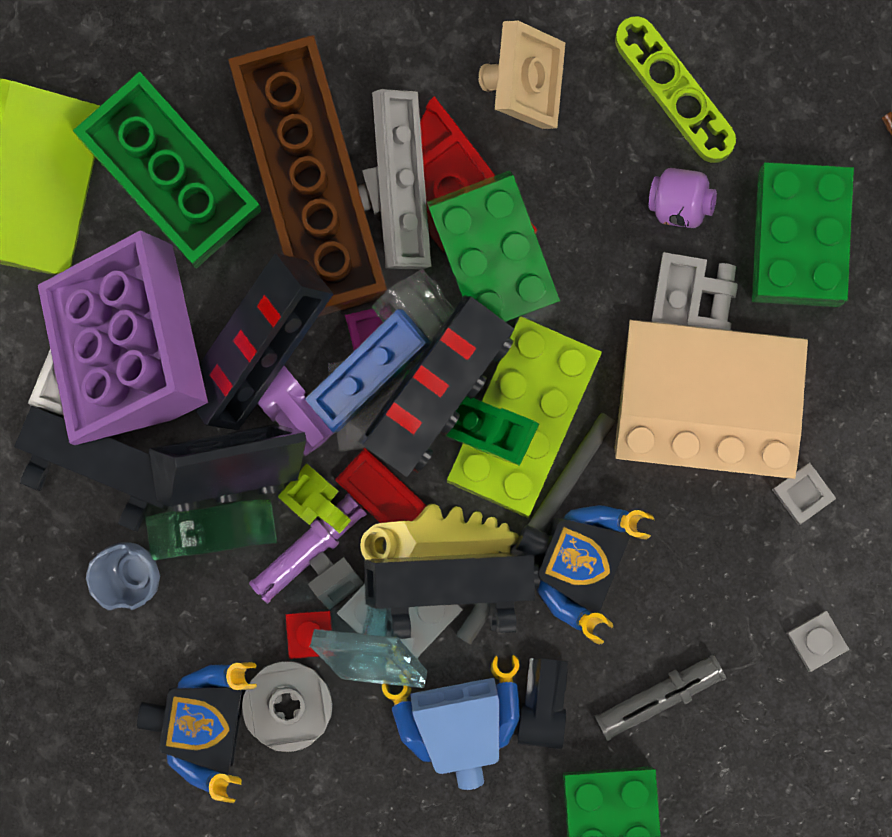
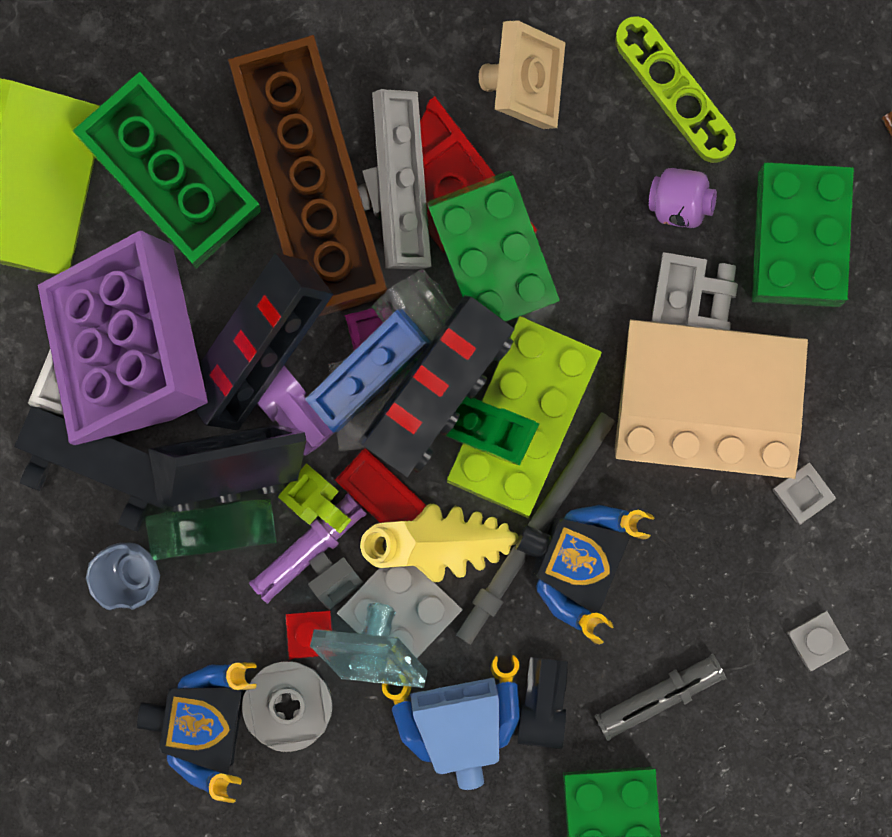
(450, 581): black brick -> none

